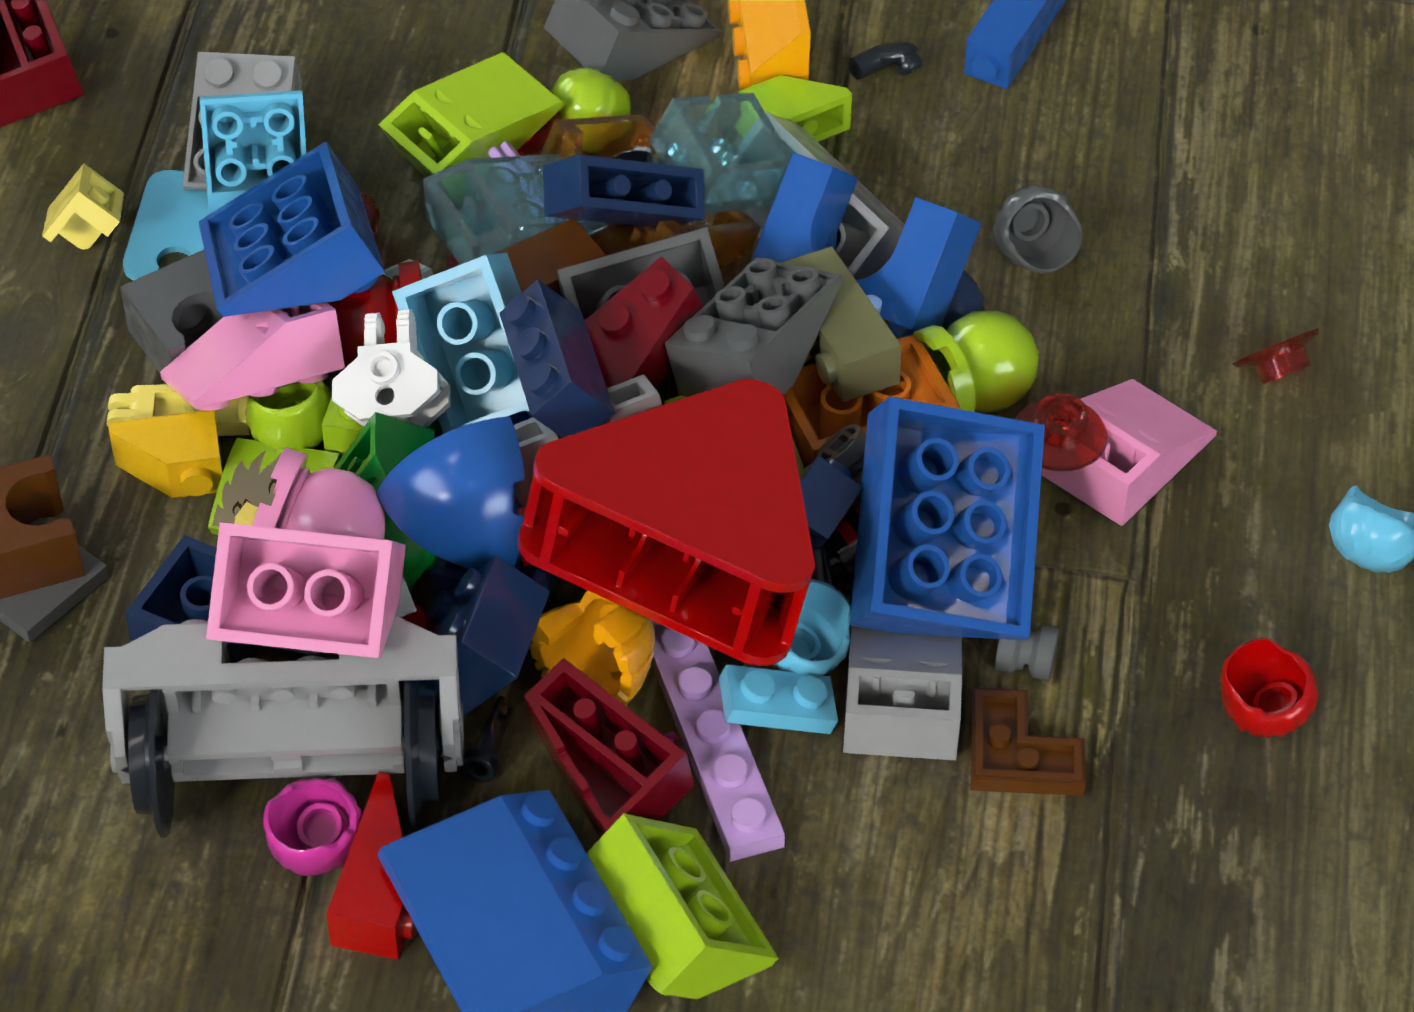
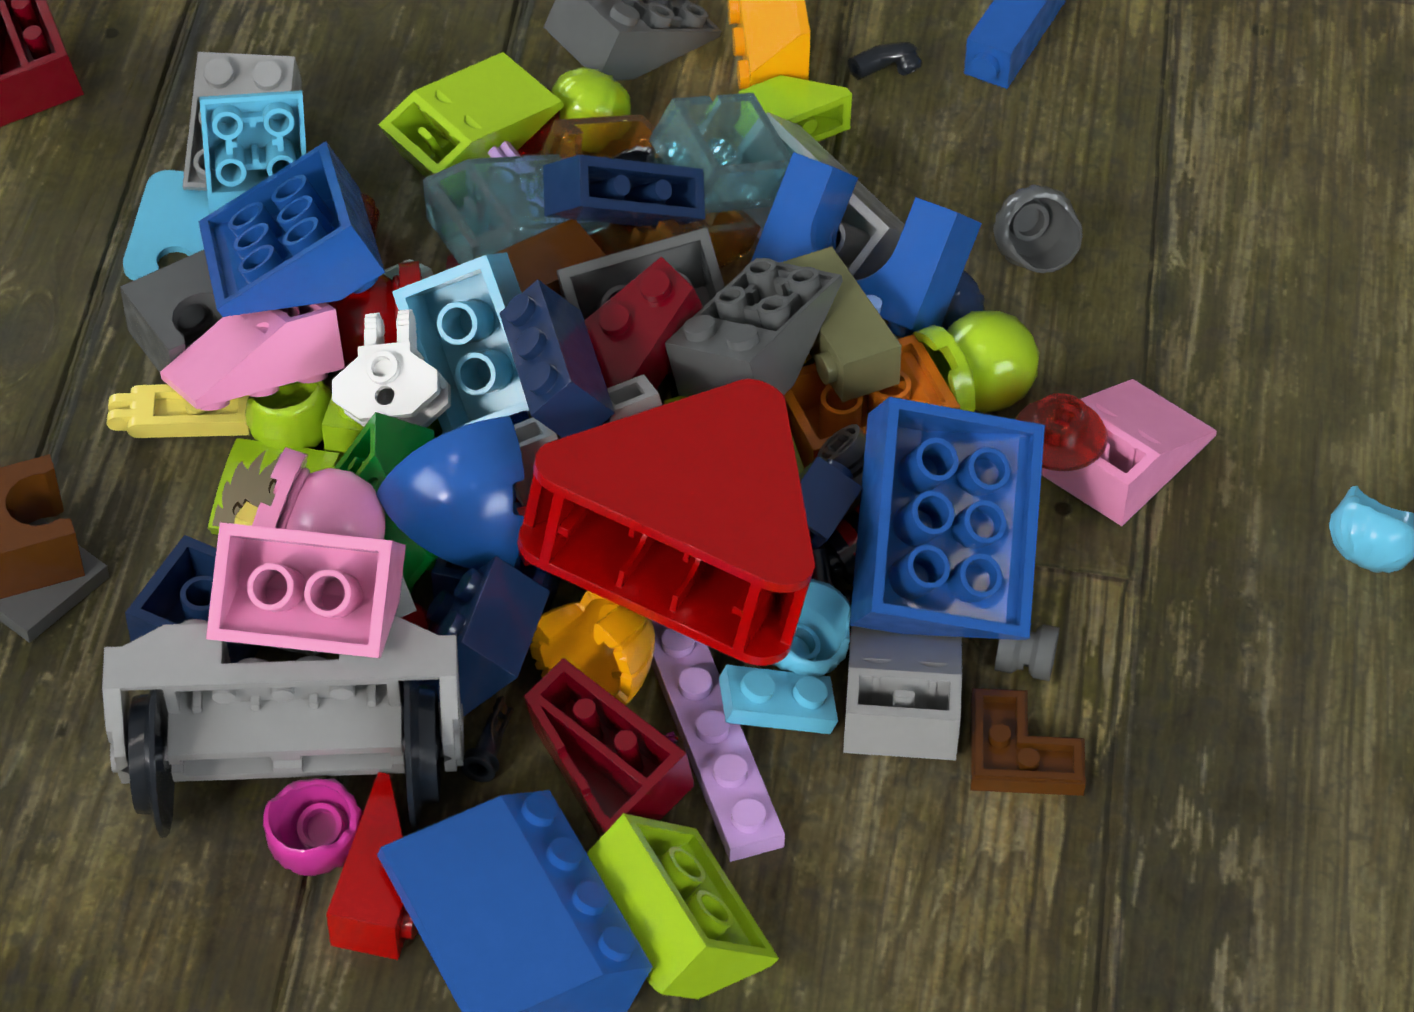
(84, 209): light yellow panel -> none
(170, 452): yellow slope -> none
(1268, 688): red hair -> none
(1280, 358): clear red piece -> none

